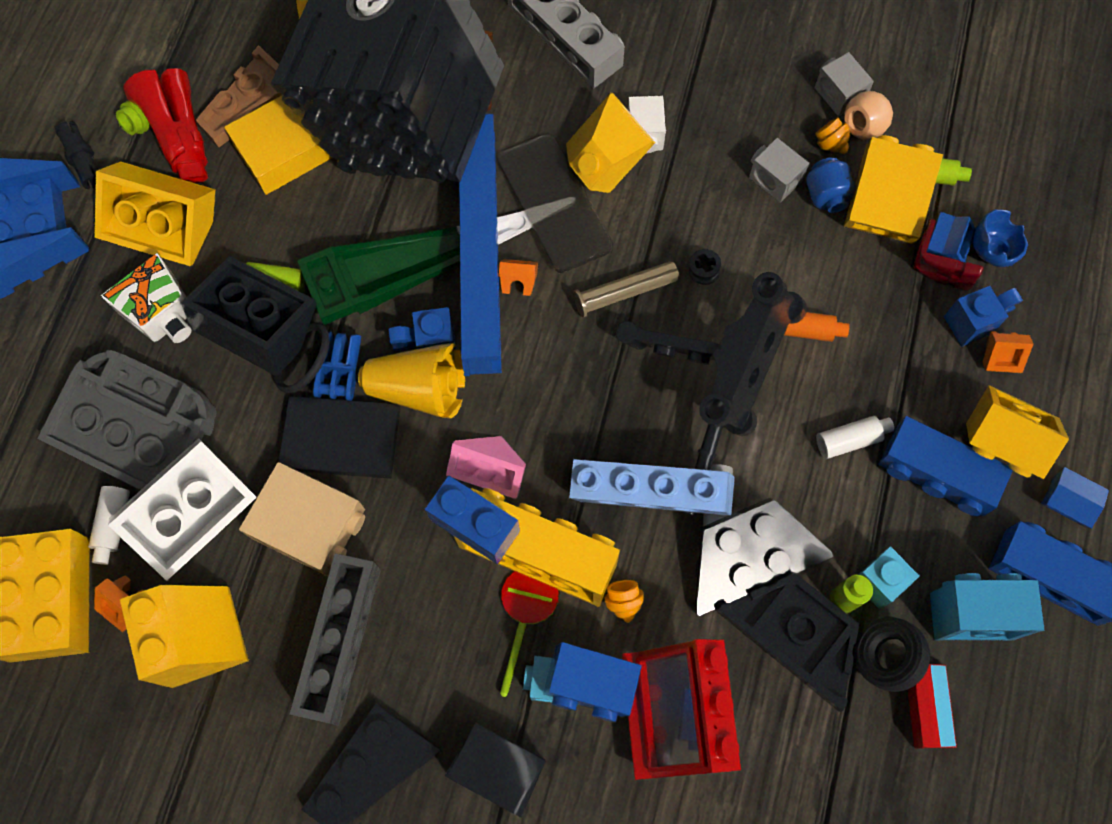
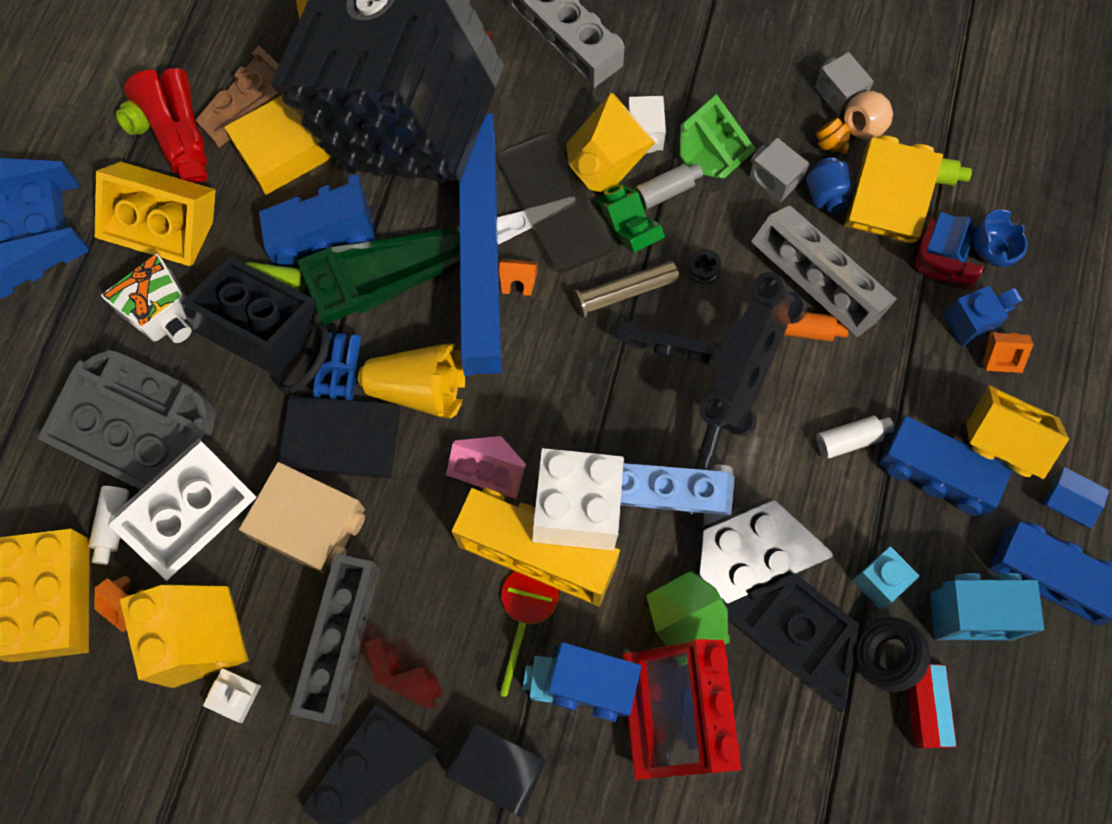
(78, 153): black pin -> none
(231, 695): none -> white tile
(325, 221): none -> blue wedge
(412, 684): none -> clear red slope
(430, 329): blue brick -> none
(473, 519): blue brick -> none
(578, 499): none -> white brick
(624, 599): light orange plate -> none
(627, 218): none -> green slope
(668, 185): none -> light grey cylinder
(688, 611): none -> bright green slope
(714, 140): none -> bright green slope
(823, 270): none -> light grey brick
(852, 593): lime cylinder -> none

